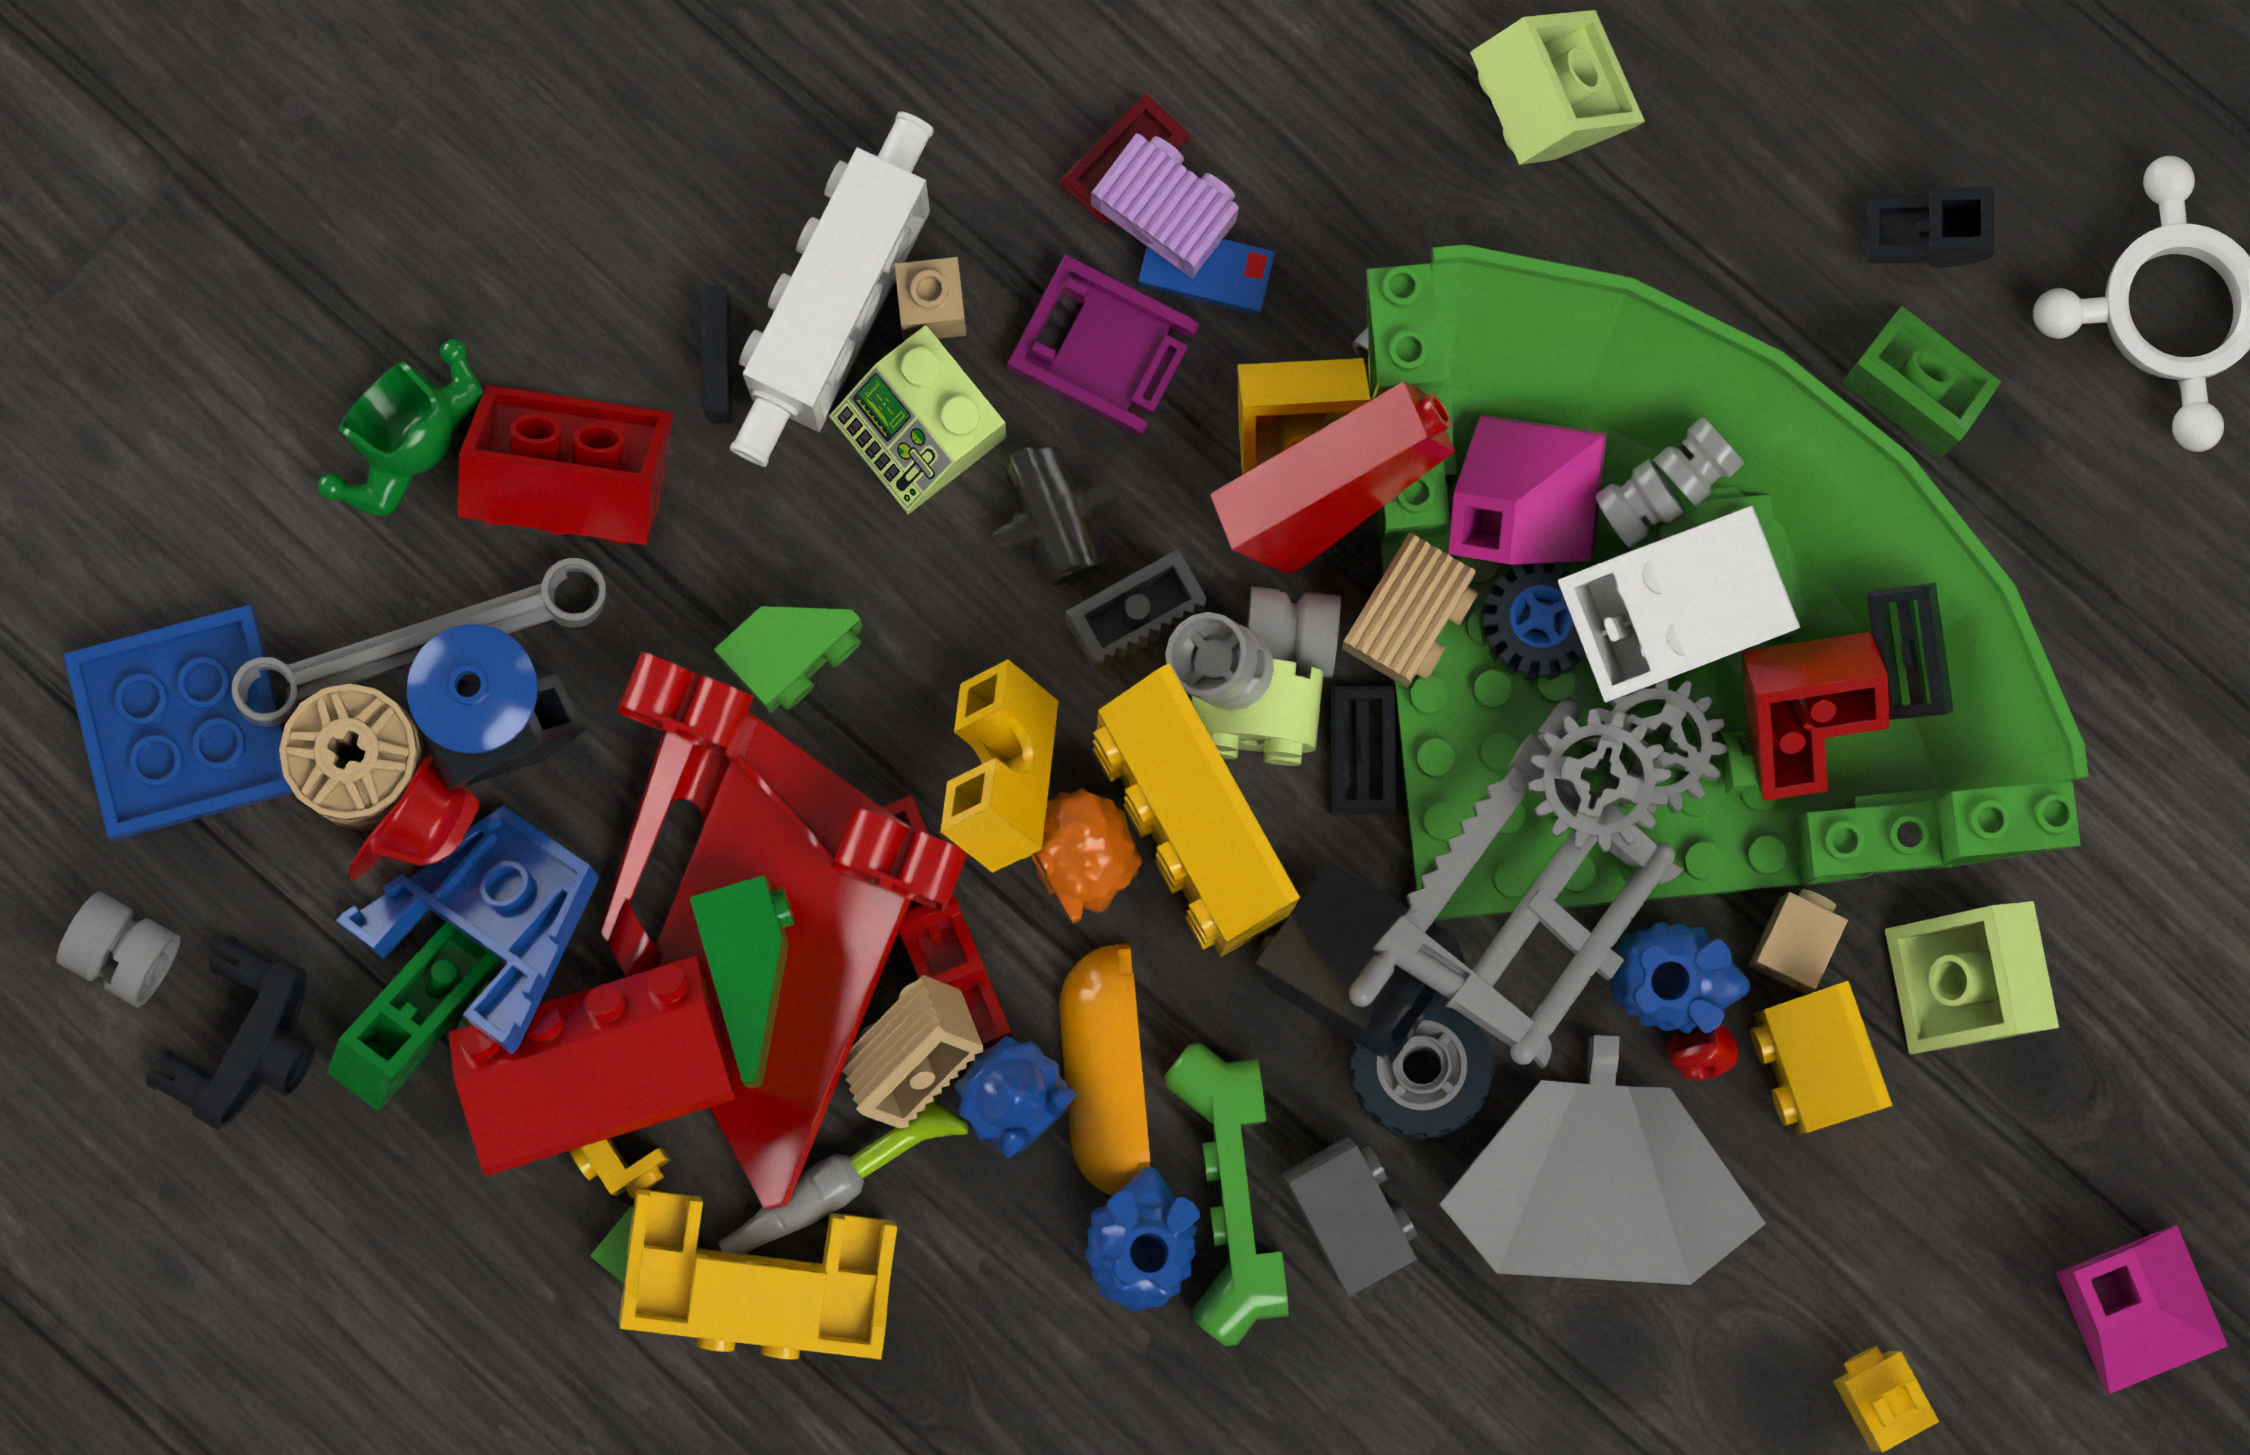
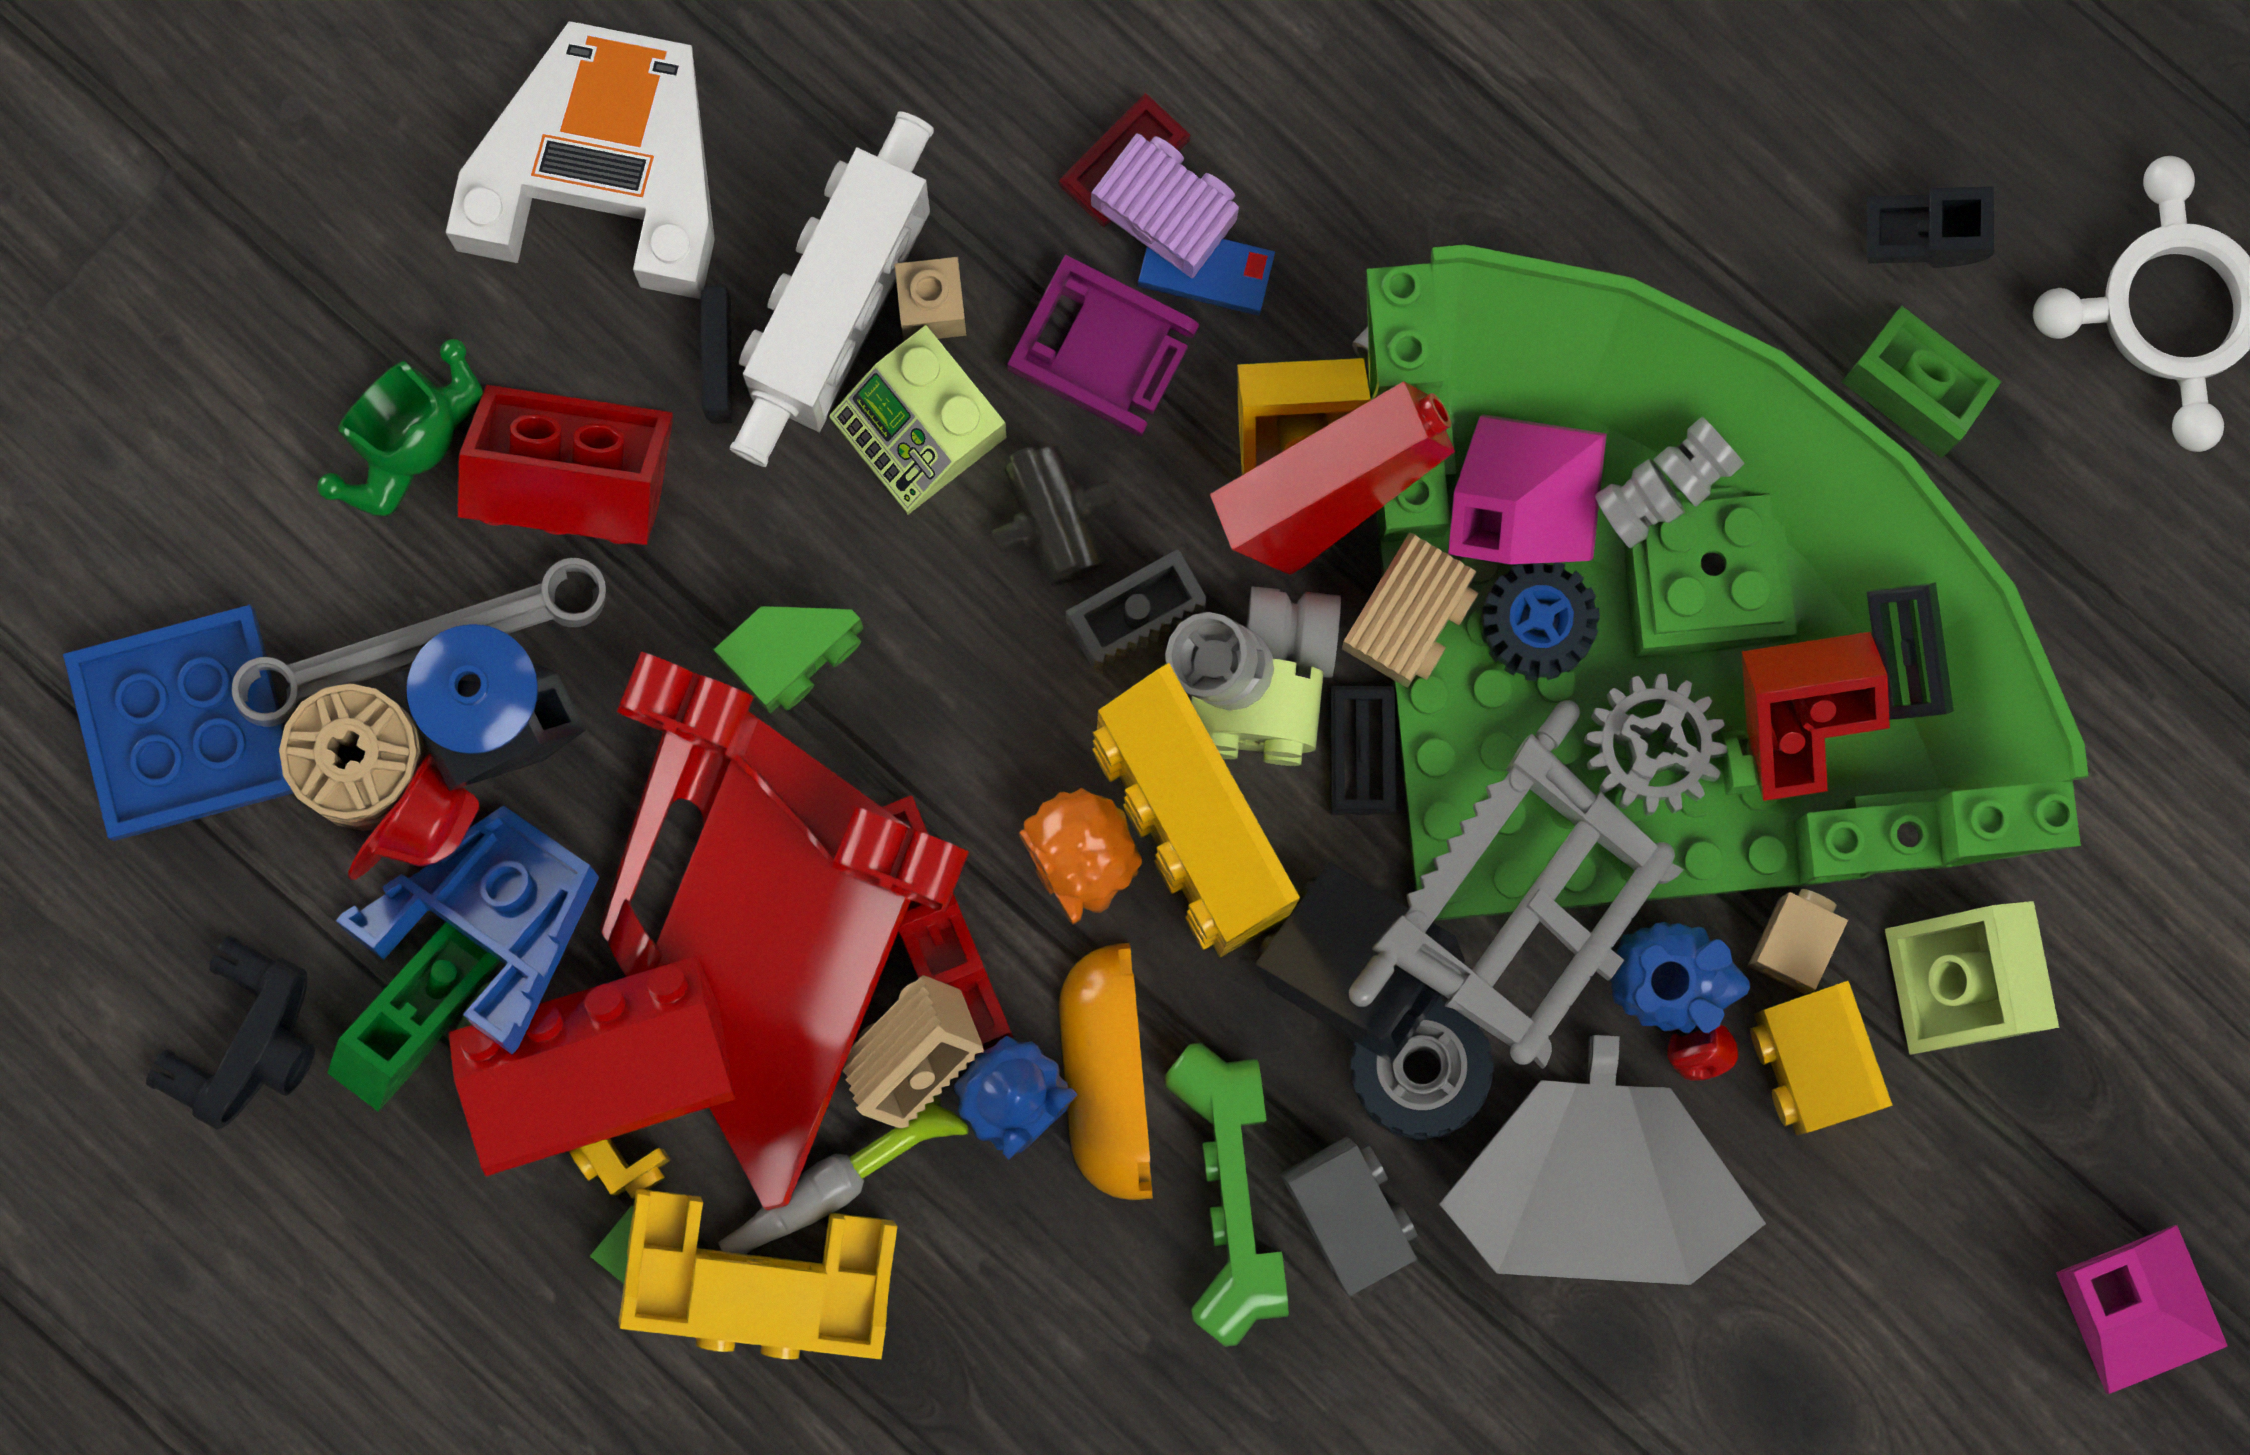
(124, 952): light grey wheel -> none
(603, 129): none -> white wedge
(747, 959): green slope -> none
(1002, 804): yellow arch -> none
(1142, 1243): blue animal -> none
(1555, 85): yellowish green slope -> none
(1629, 788): light grey gear -> none
(1678, 603): white slope -> none
(1884, 1398): yellow brick -> none

